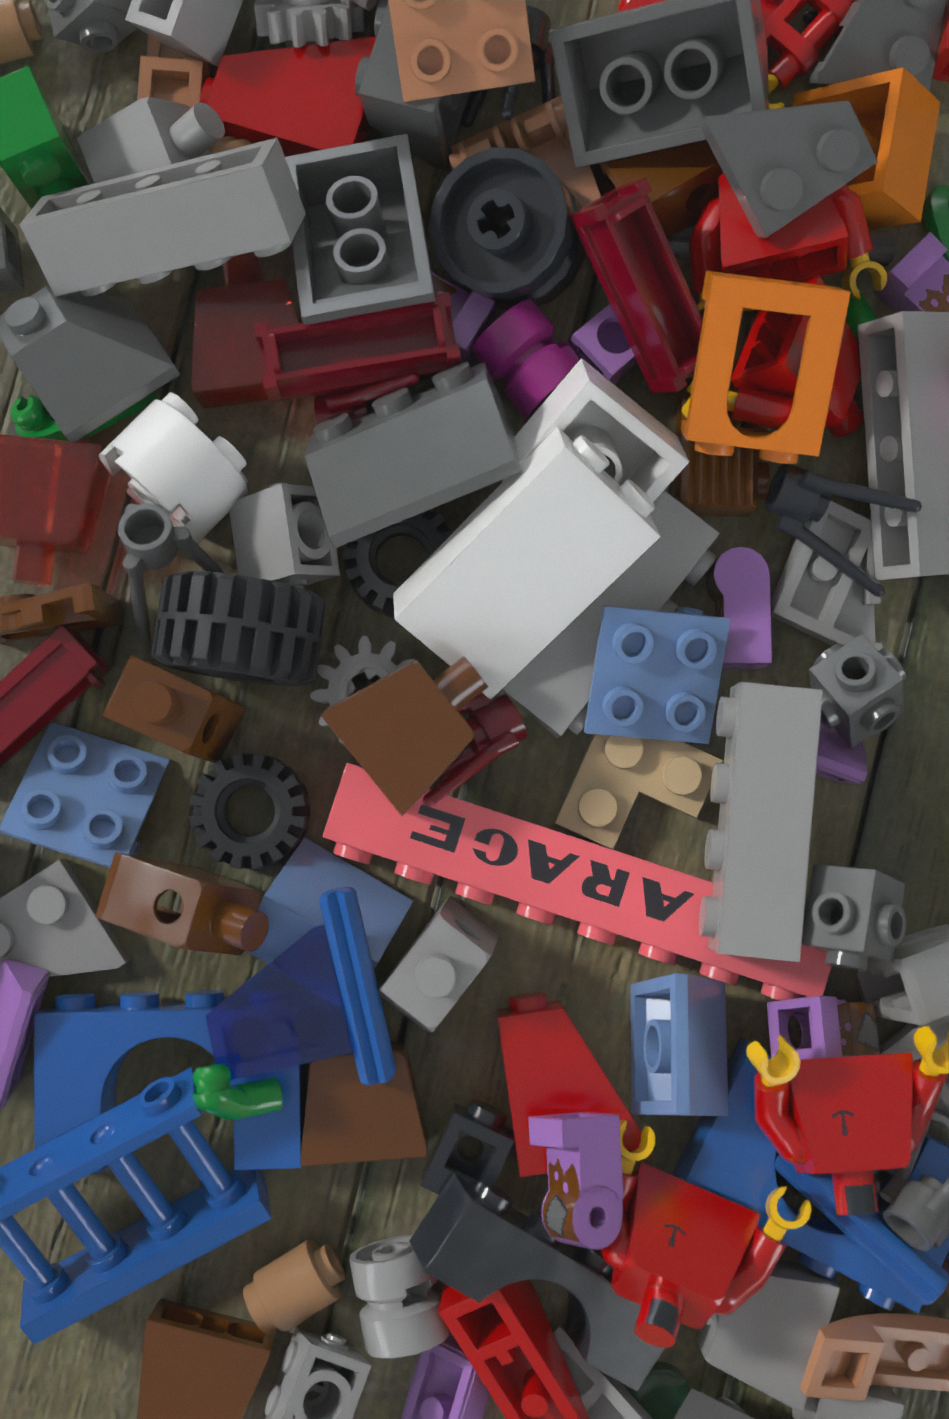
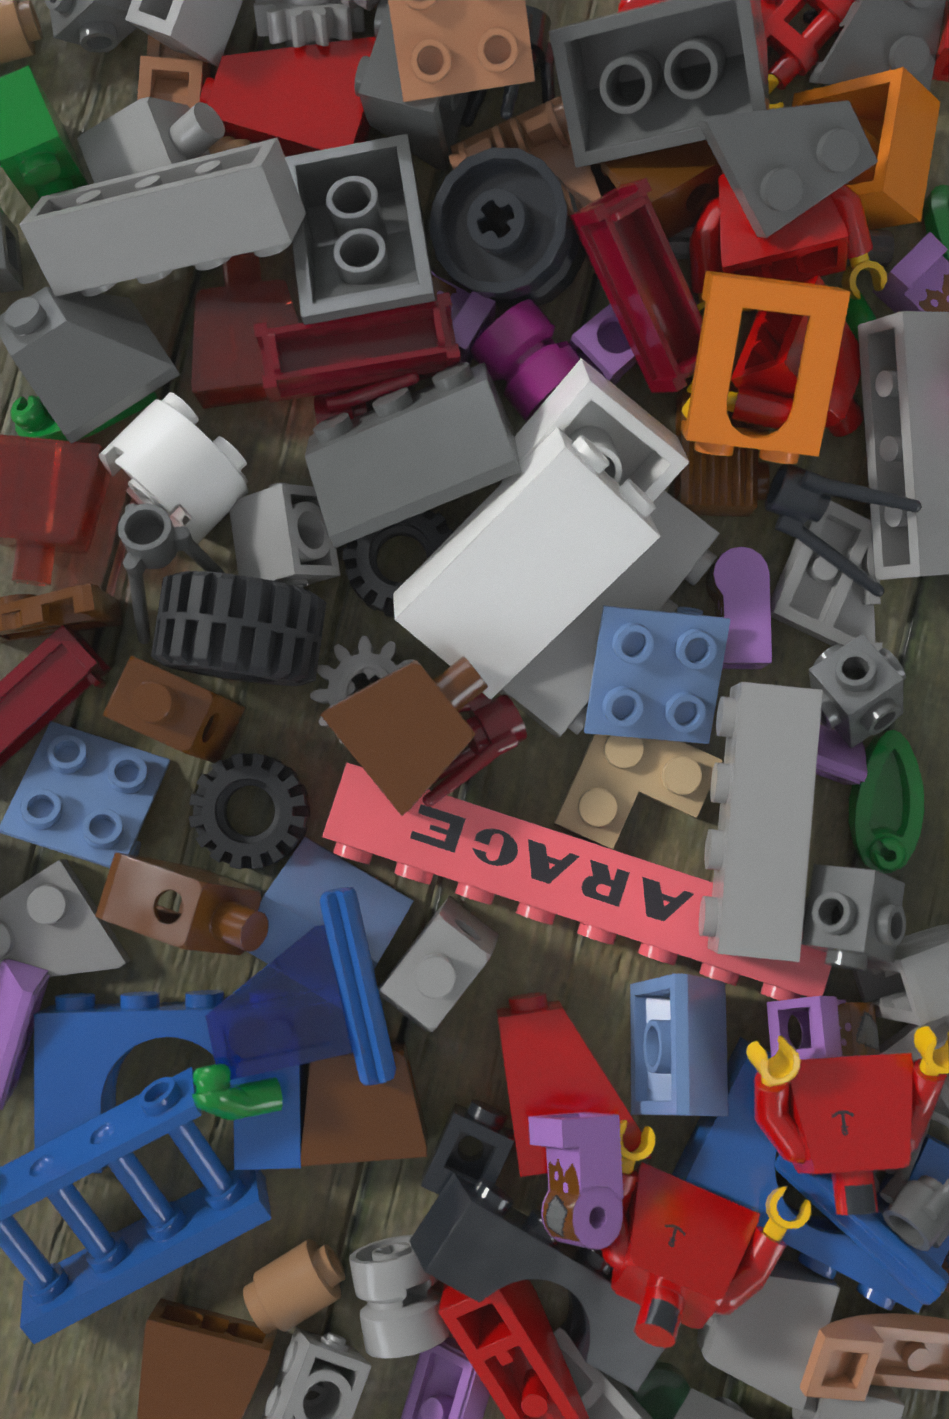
(889, 805): none -> green arm

